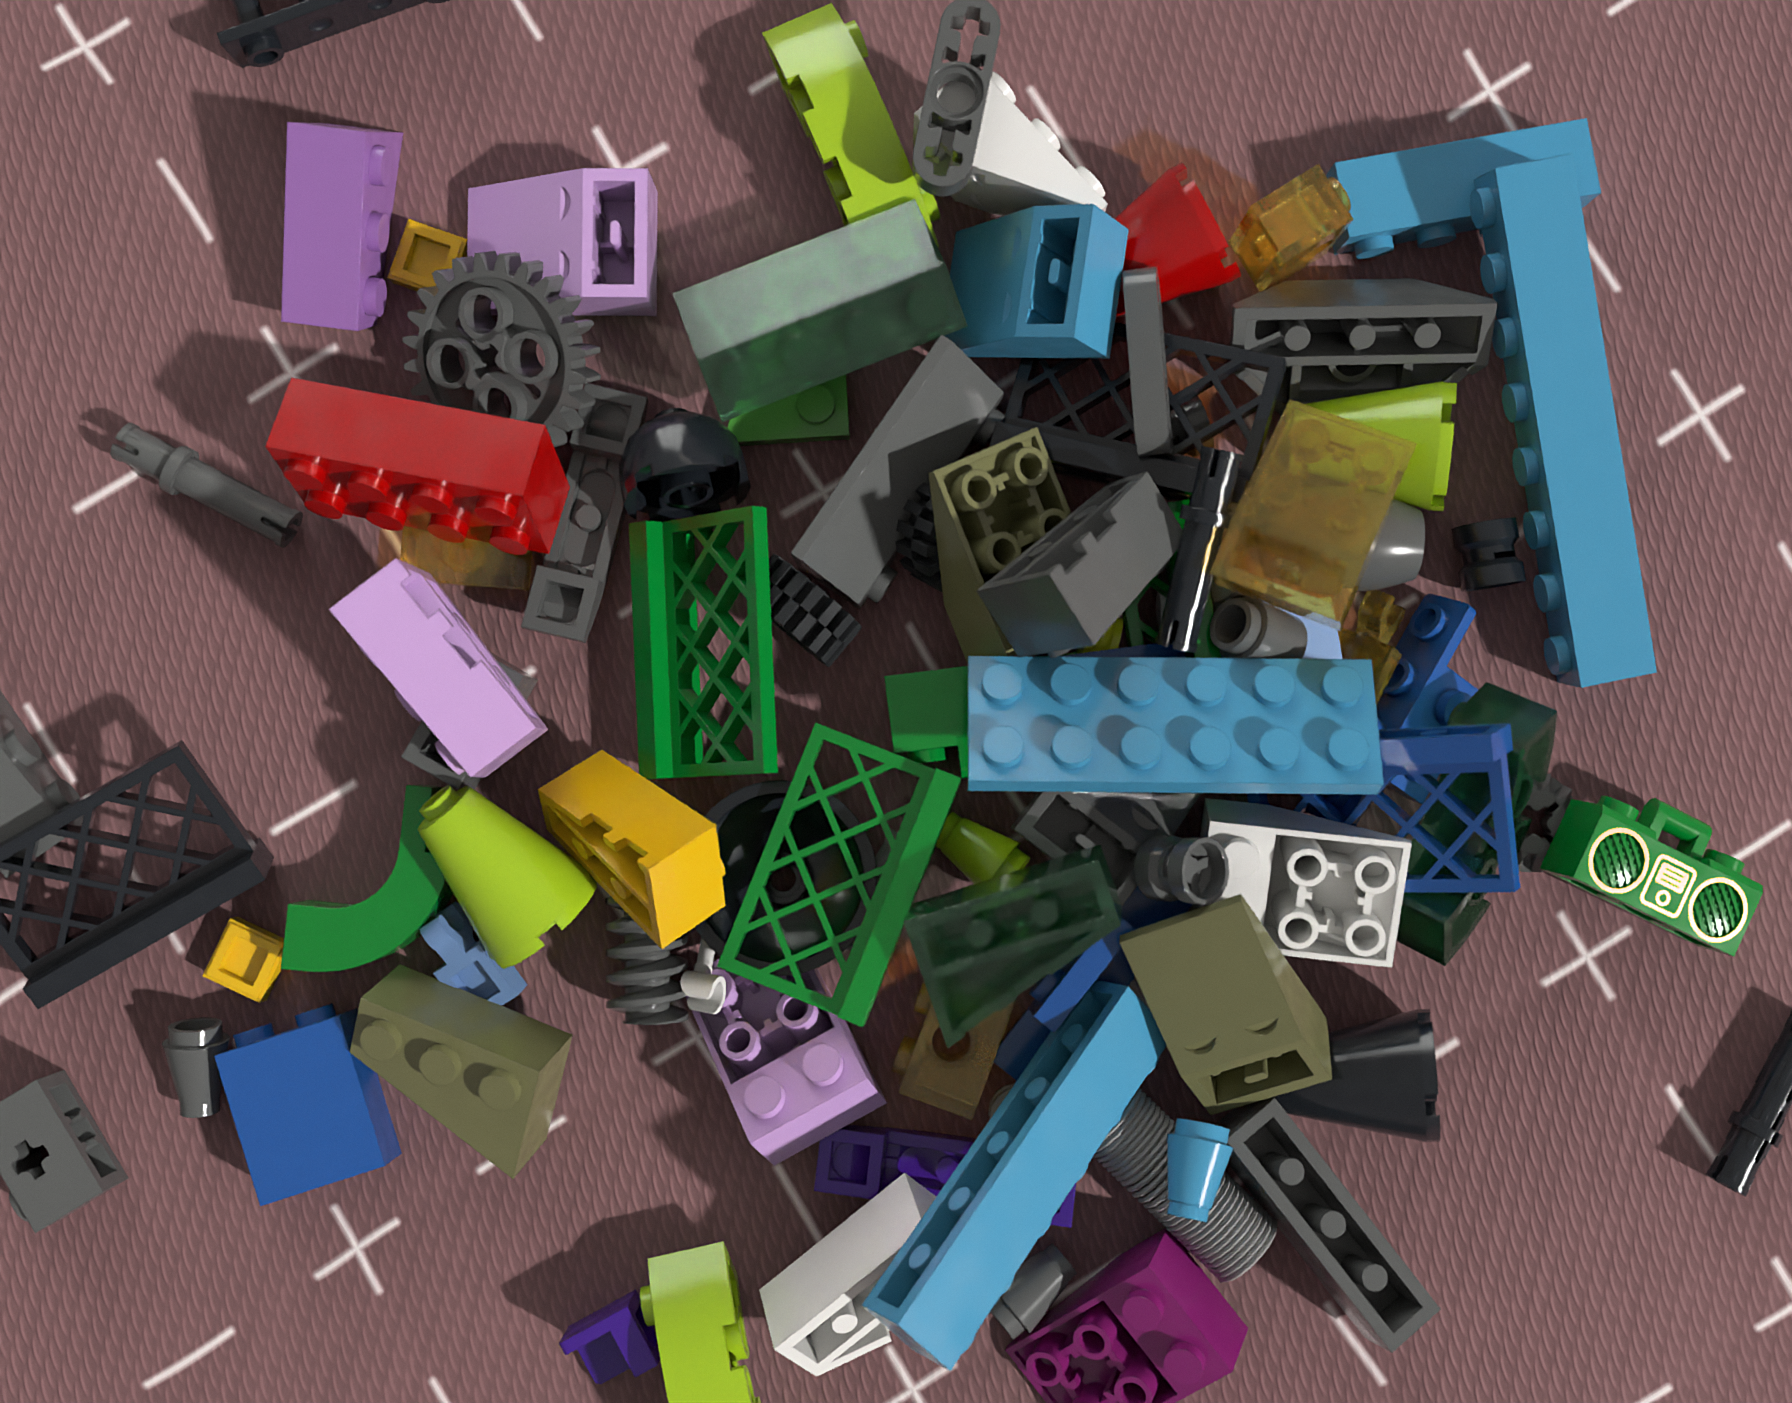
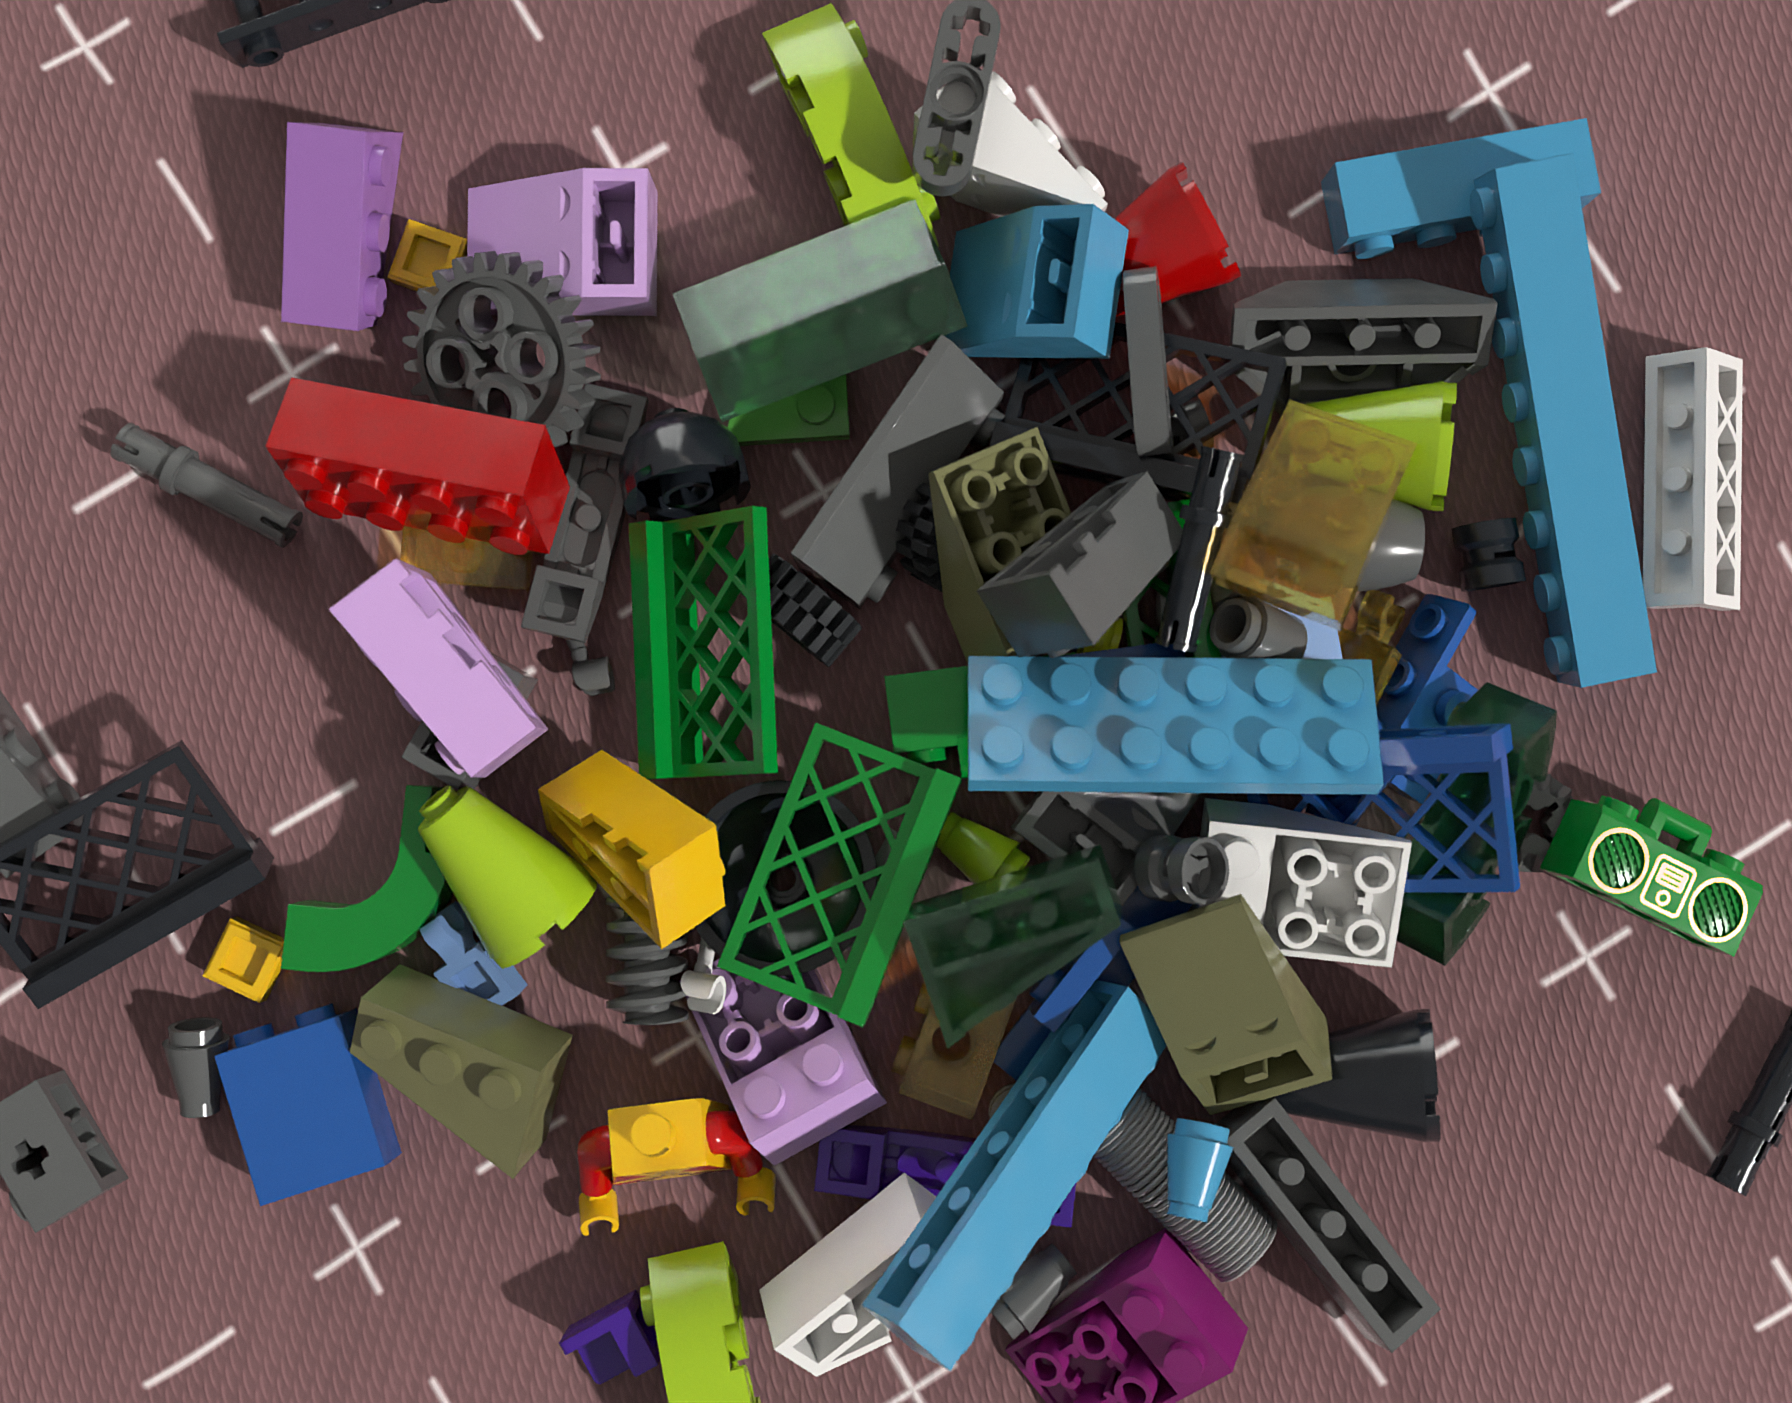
(591, 675): none -> dark grey hand
(664, 1144): none -> torso
(1291, 227): clear yellow brick -> none
(1692, 480): none -> white fence

